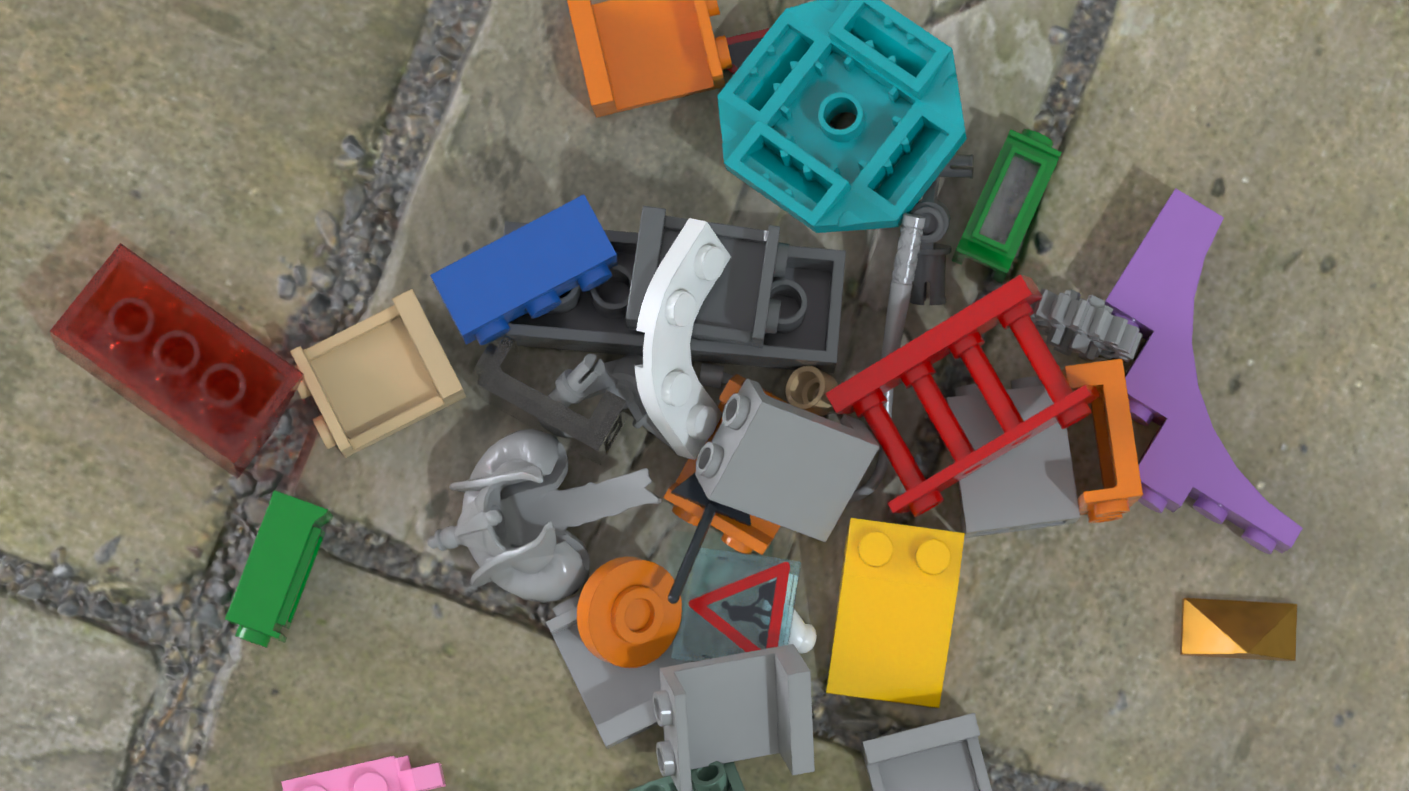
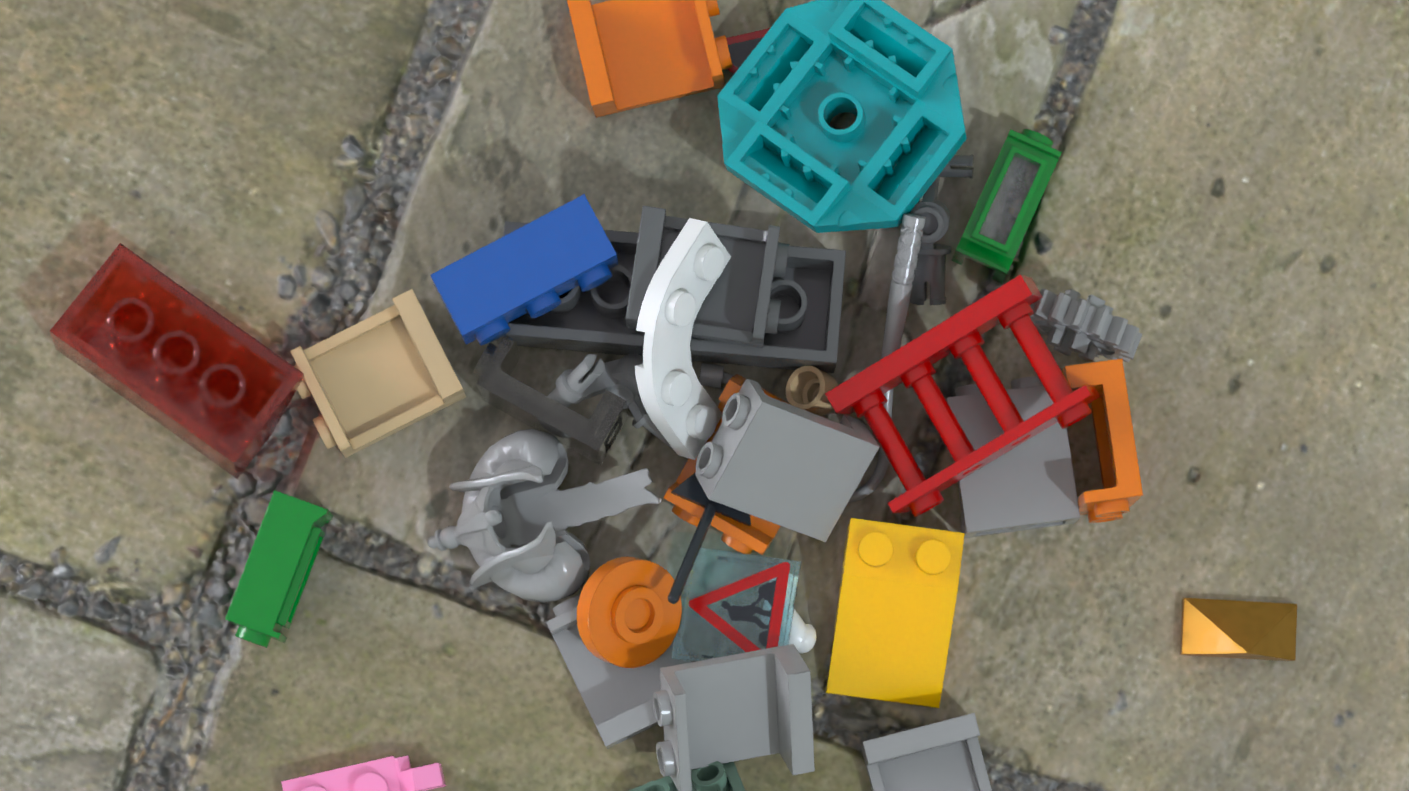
(1163, 387): medium lavender arch -> none

